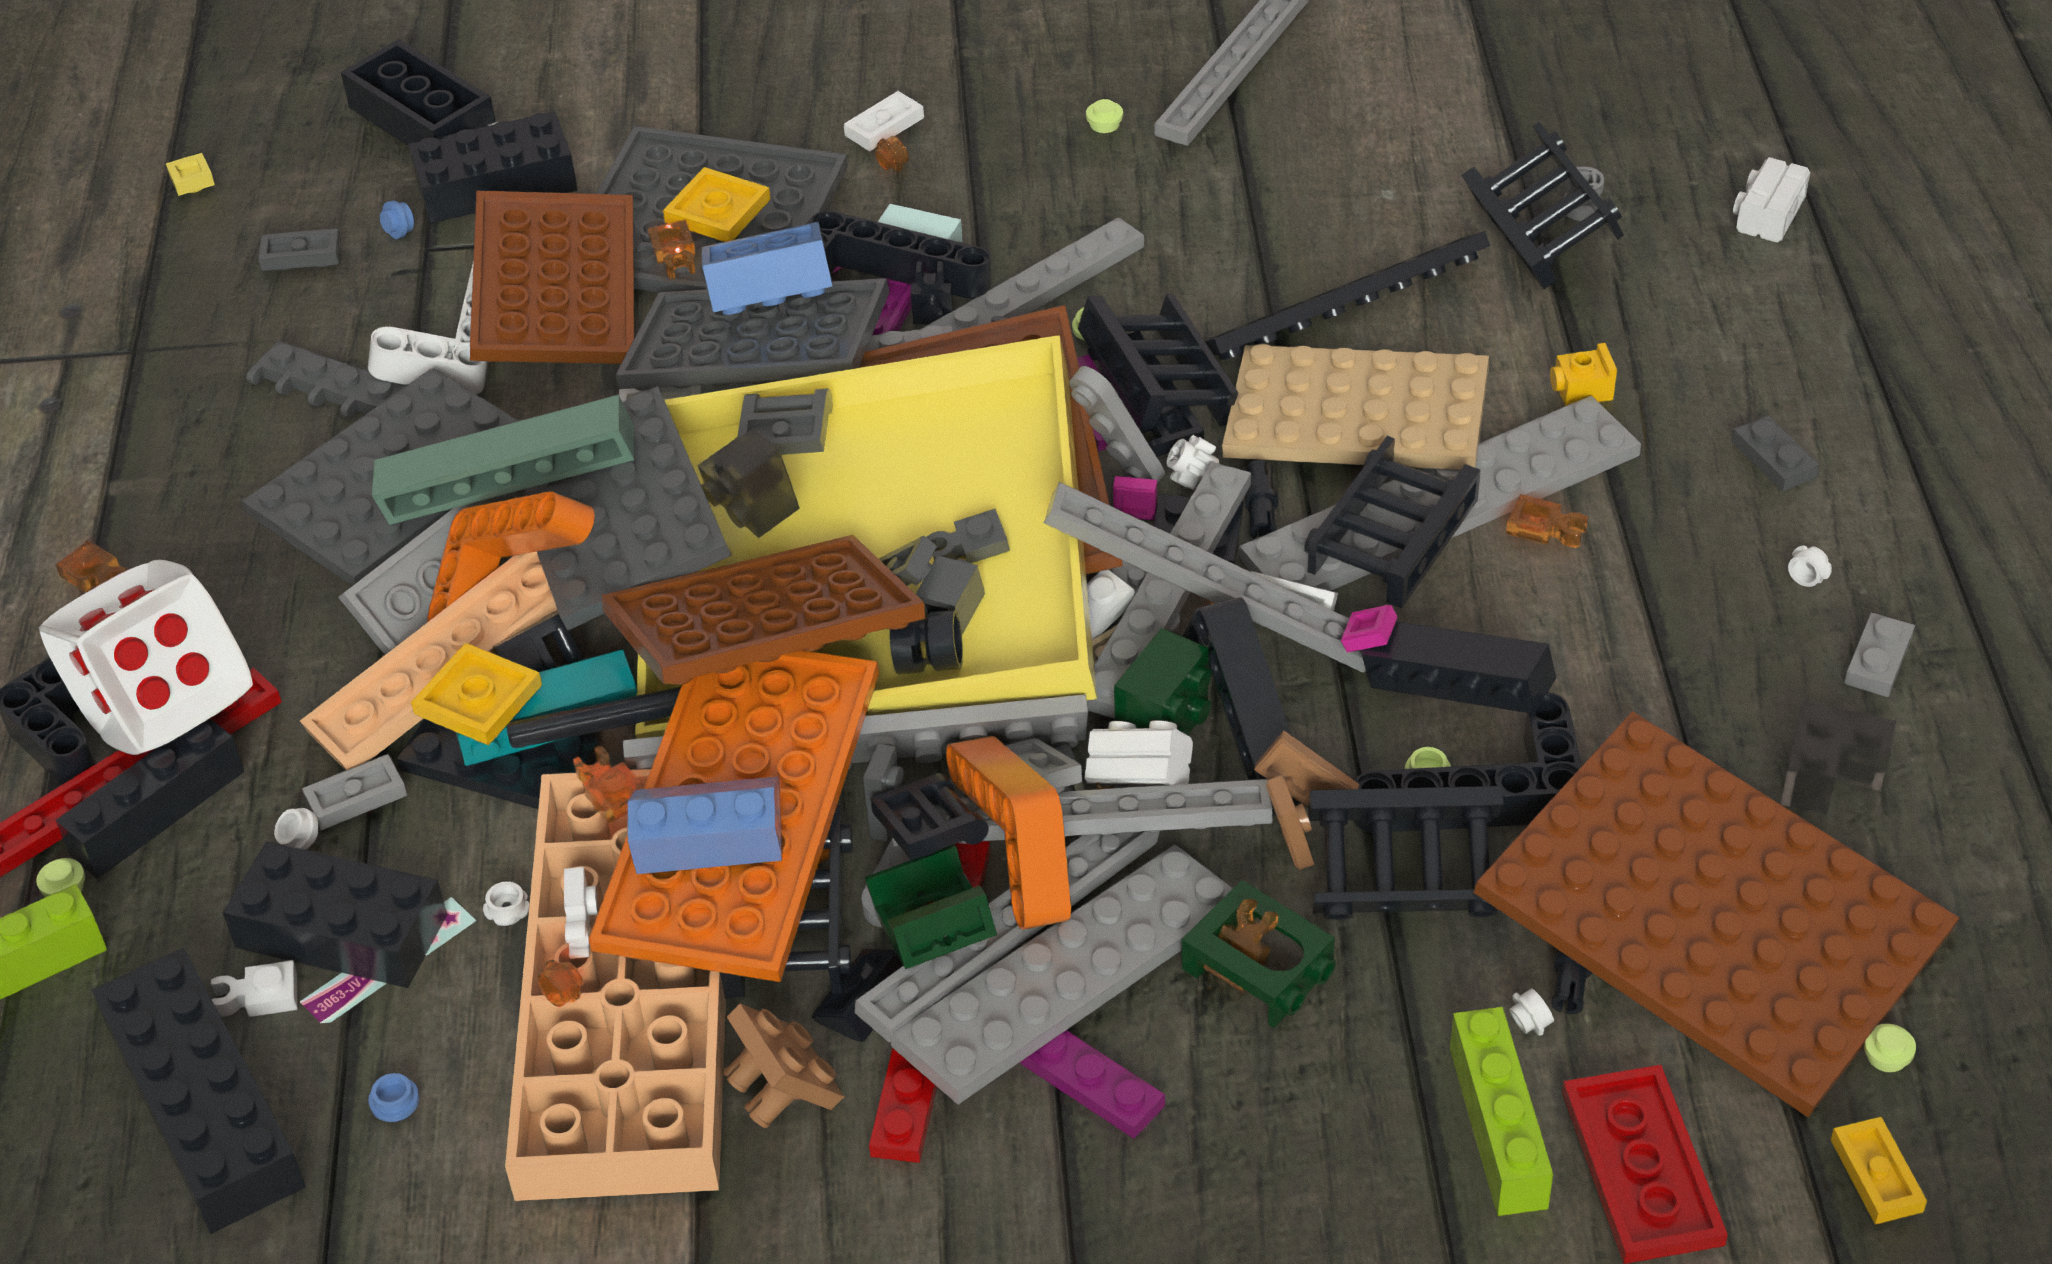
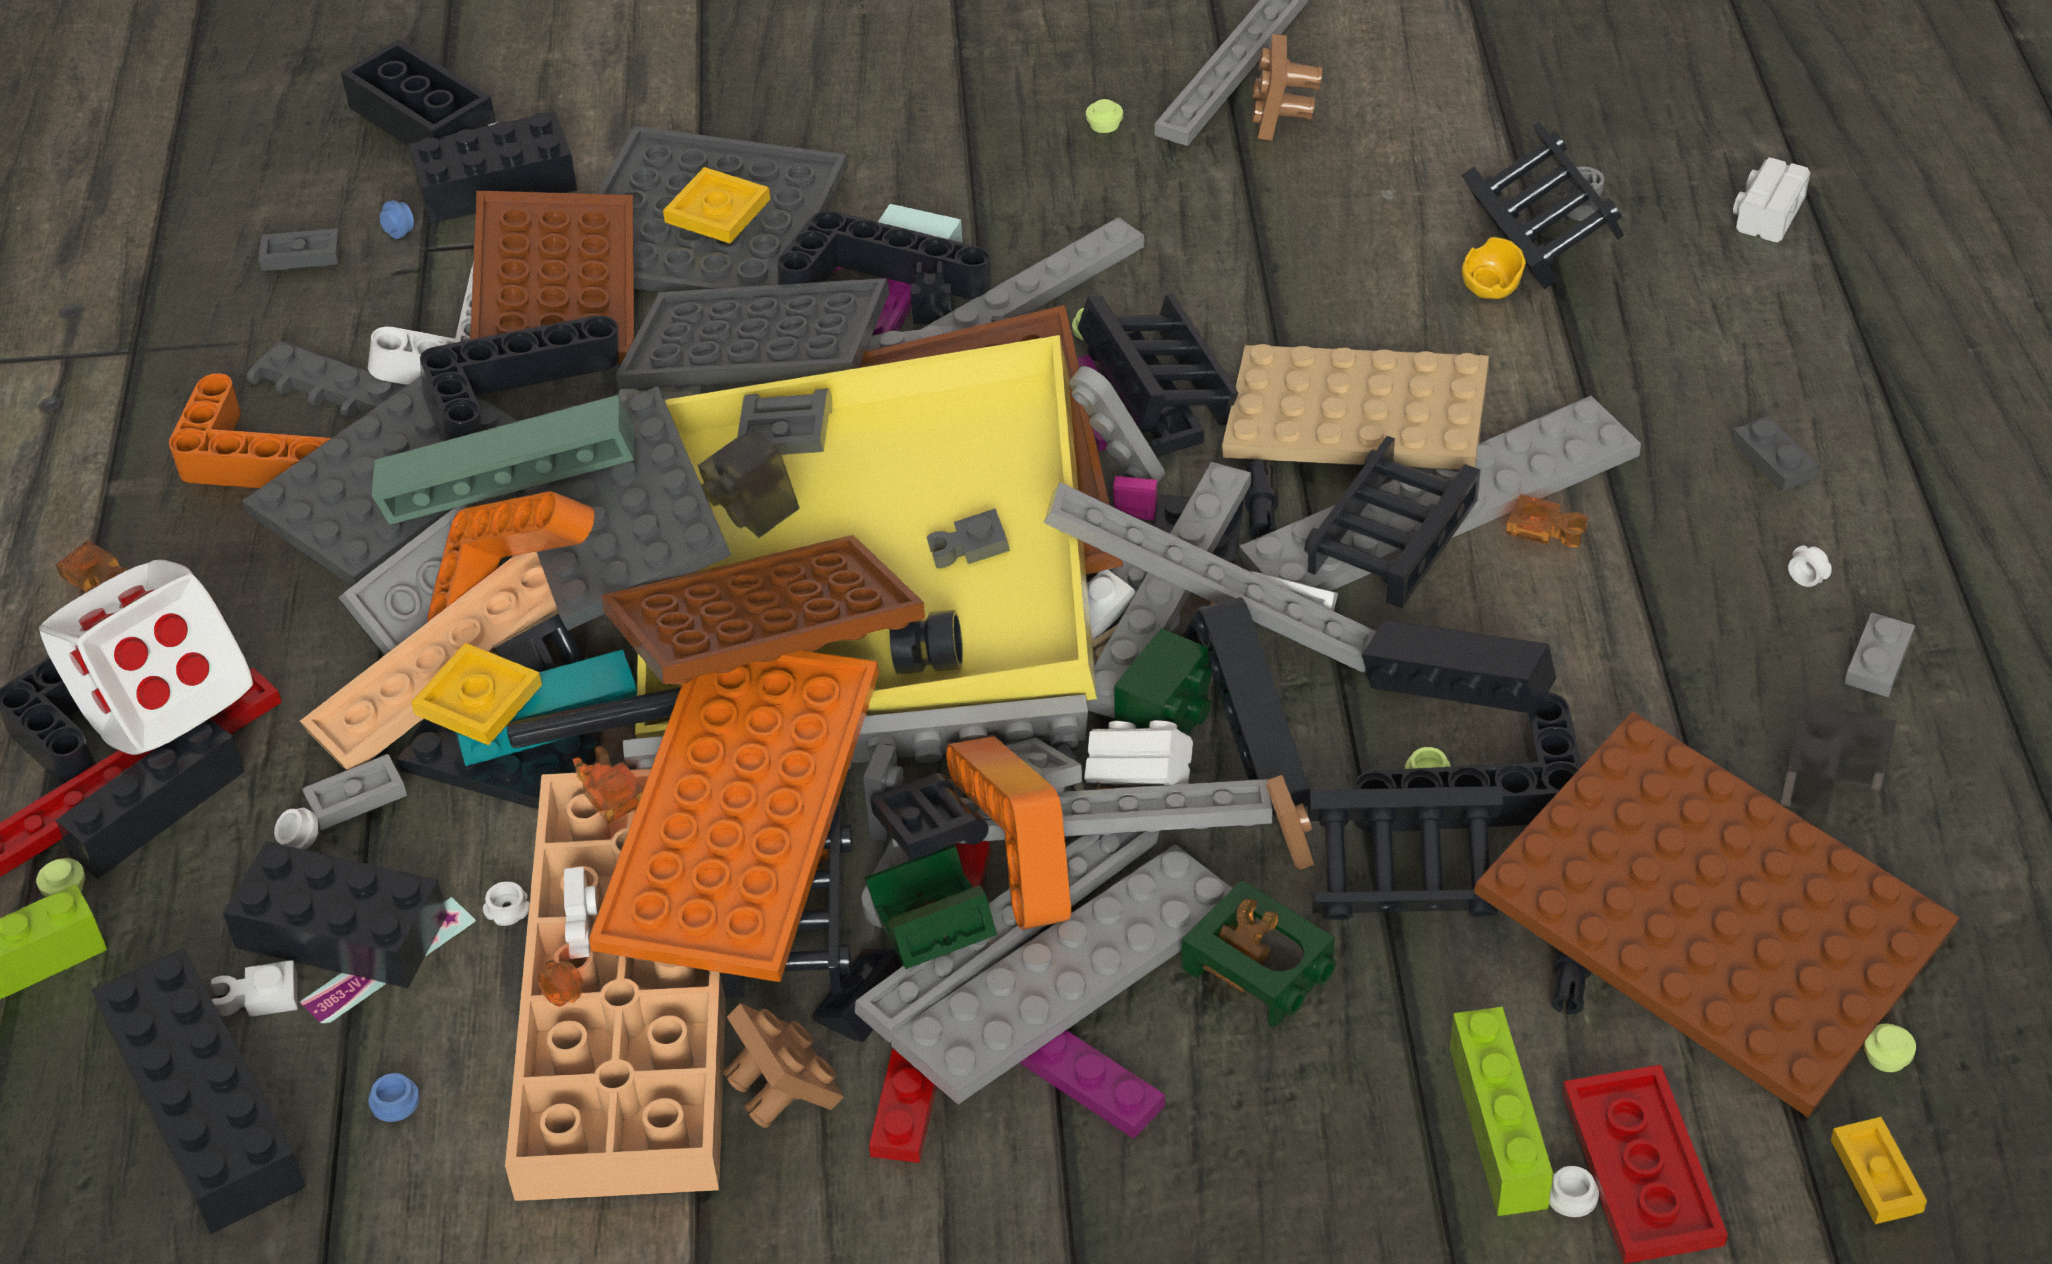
(190, 174): light yellow plate -> none
(215, 454): none -> orange beam
(510, 360): none -> black beam
(673, 246): clear orange plate -> none
(705, 825): medium blue slope -> none
(766, 268): medium blue slope -> none
(883, 120): white plate -> none
(891, 153): clear orange plate -> none
(911, 561): dark grey plate -> none
(952, 587): dark grey brick -> none
(1190, 460): white gear -> none
(1270, 87): none -> medium nougat plate
(1301, 768): medium nougat plate -> none
(1361, 290): black plate -> none
(1369, 628): dark pink tile -> none
(1493, 268): none -> yellow hair
(1531, 1012): white plate -> none
(1573, 1192): none -> white plate
(1584, 375): yellow brick -> none

